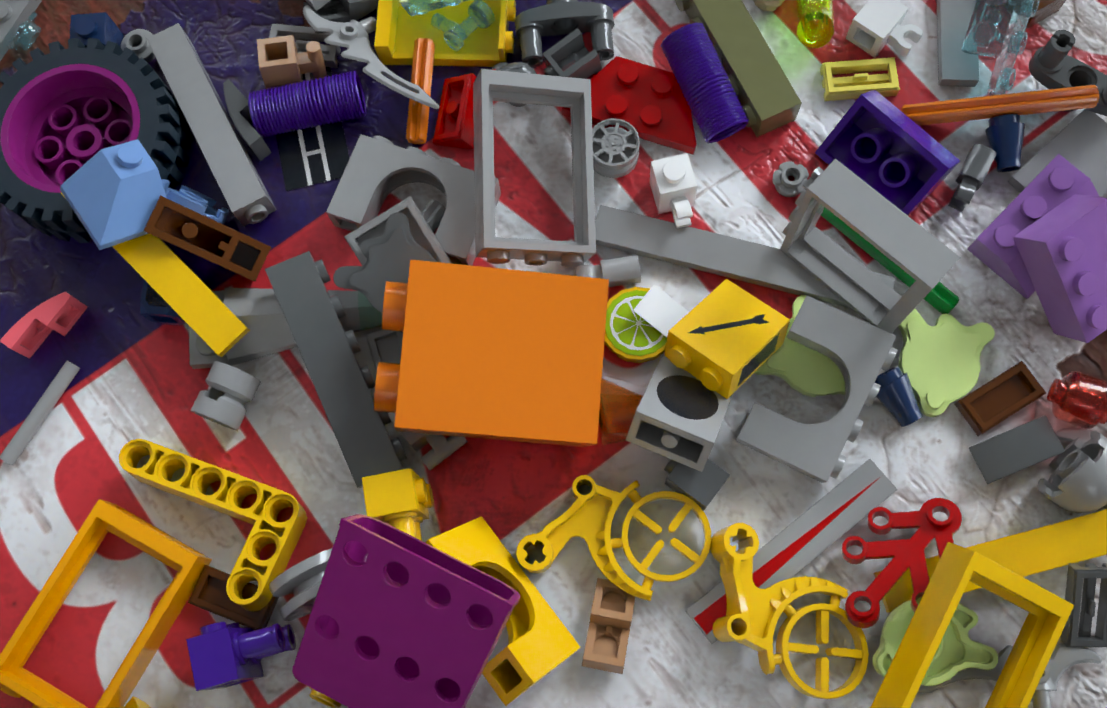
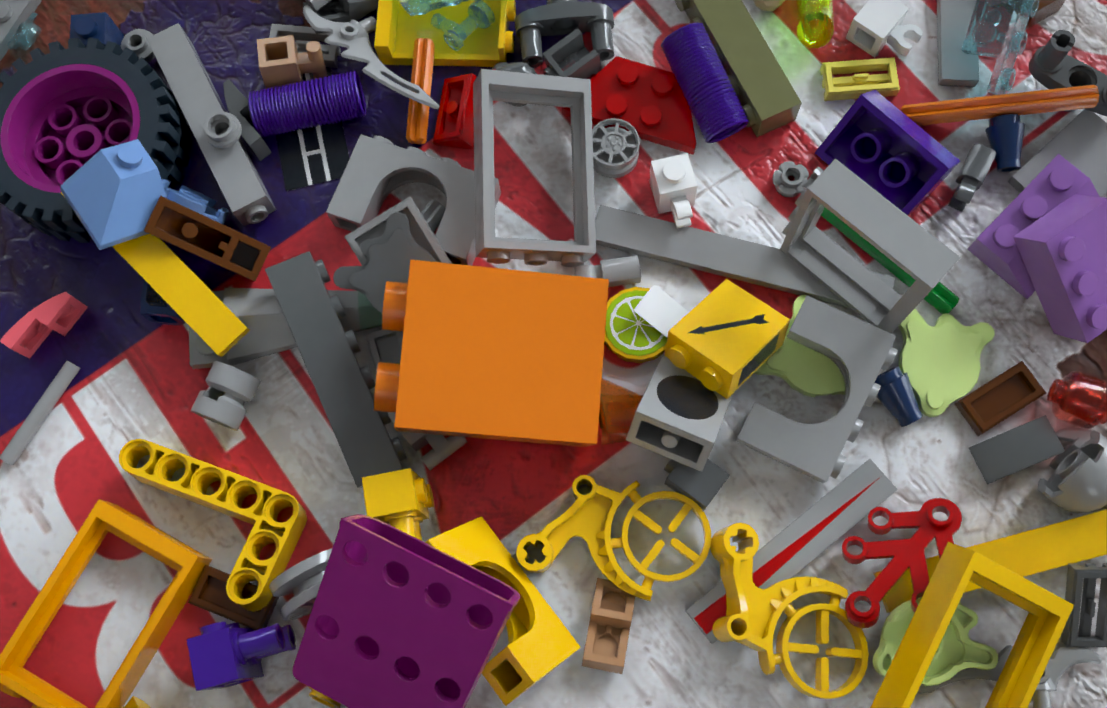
(215, 123): none -> light grey plate

